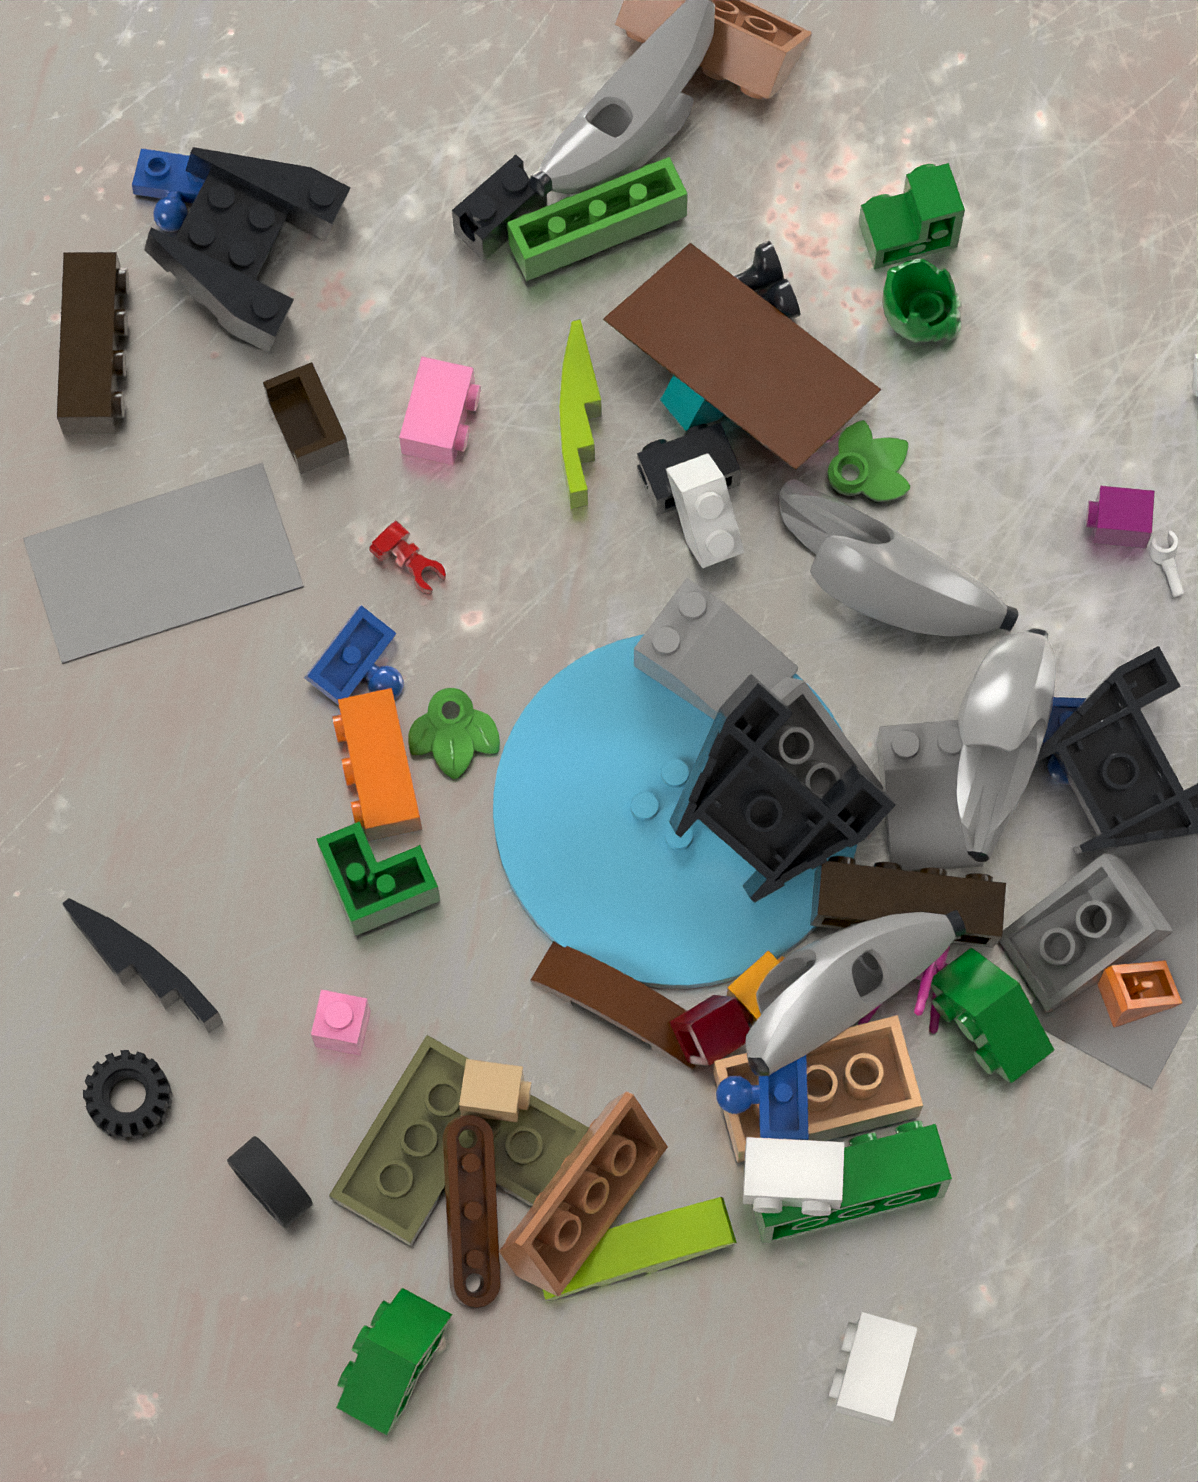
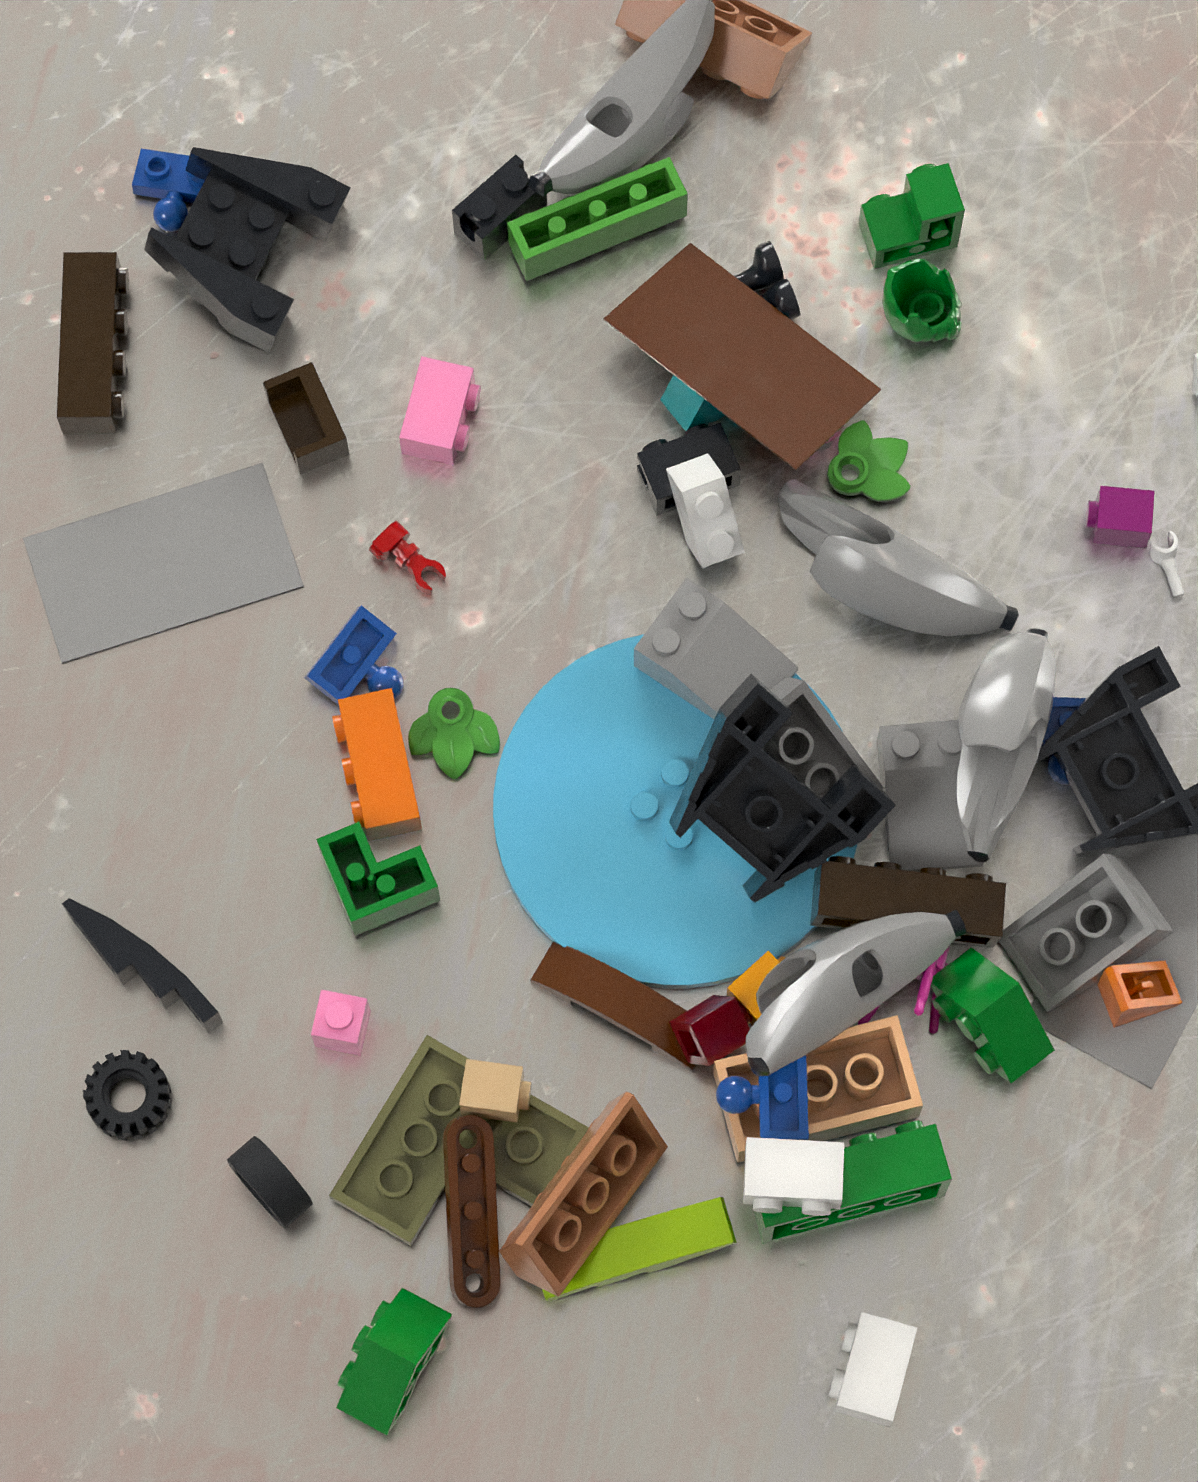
(578, 403): lime slope -> none

